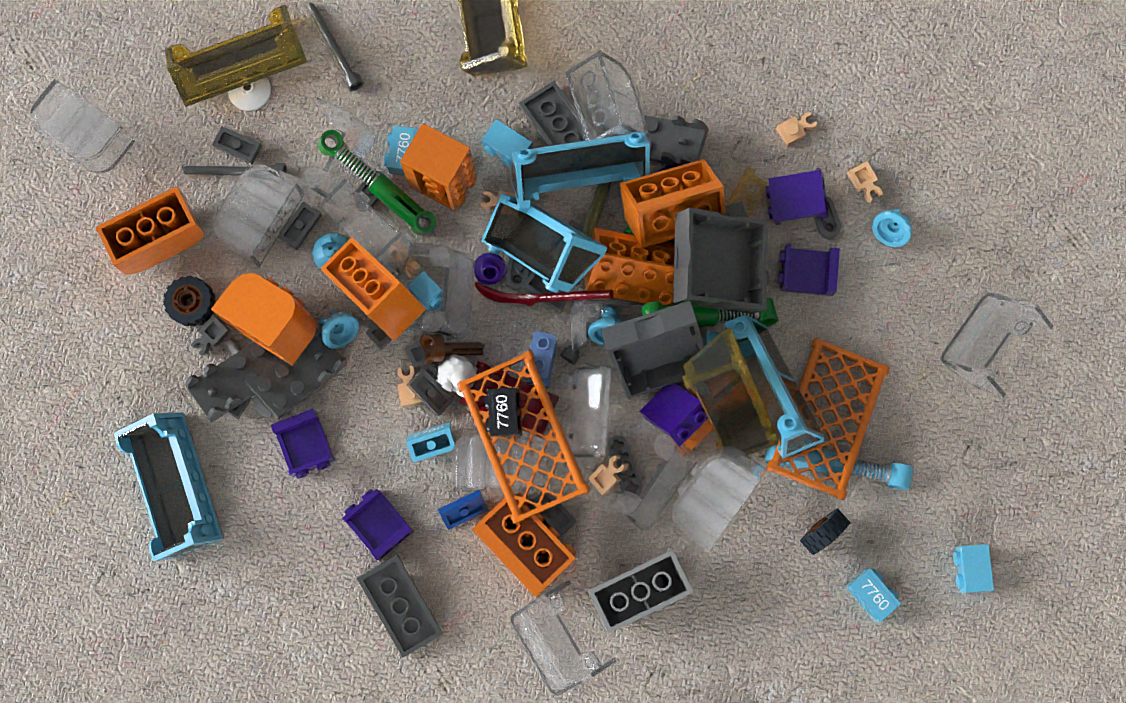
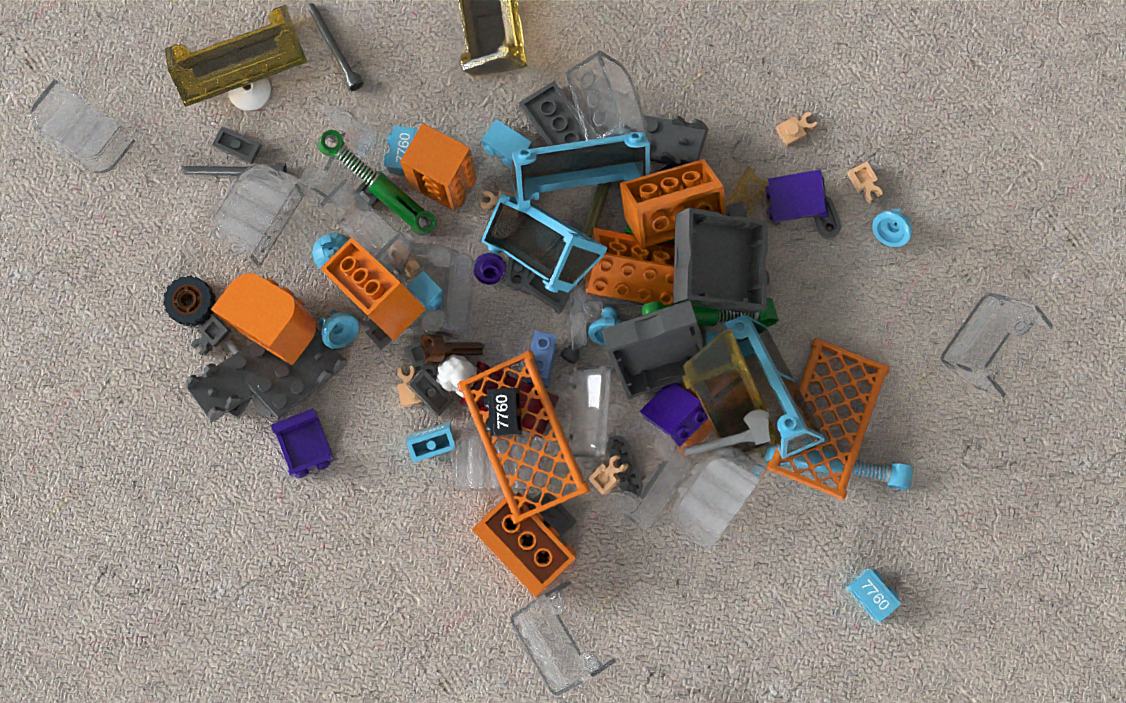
(151, 232): orange brick -> none
(170, 484): windscreen -> none
(299, 225): dark grey plate -> none
(377, 523): dark purple panel -> none
(399, 605): dark grey hinge -> none
(463, 509): blue plate -> none
(531, 299): dark red piece -> none
(640, 591): light grey brick -> none
(758, 432): none -> light grey piece
(809, 271): dark purple panel -> none
(825, 531): black wheel -> none
(973, 568): medium azure brick -> none

